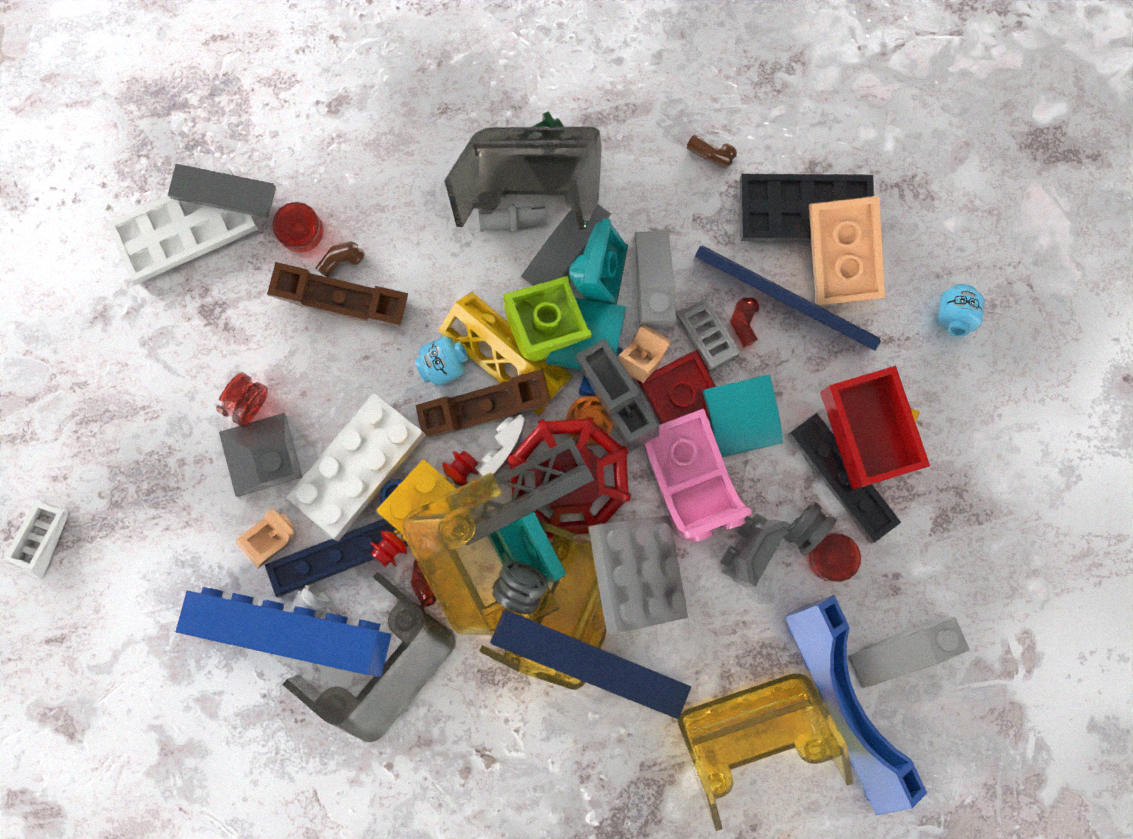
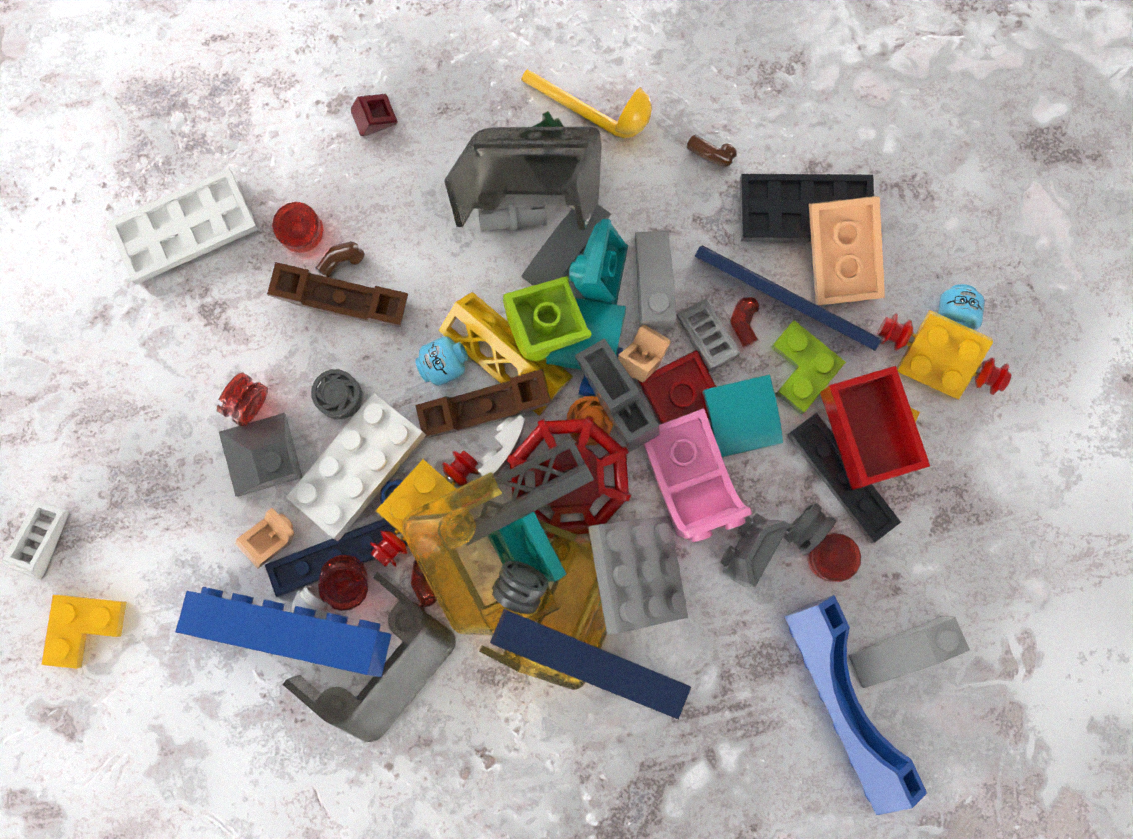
(70, 623): none -> yellow plate
(222, 191): dark grey tile -> none
(337, 394): none -> dark grey wheel
(343, 583): none -> clear red wheel
(373, 114): none -> dark red slope
(630, 123): none -> yellow piece
(756, 726): clear yellow windscreen -> none
(813, 363): none -> lime plate
(944, 354): none -> yellow plate

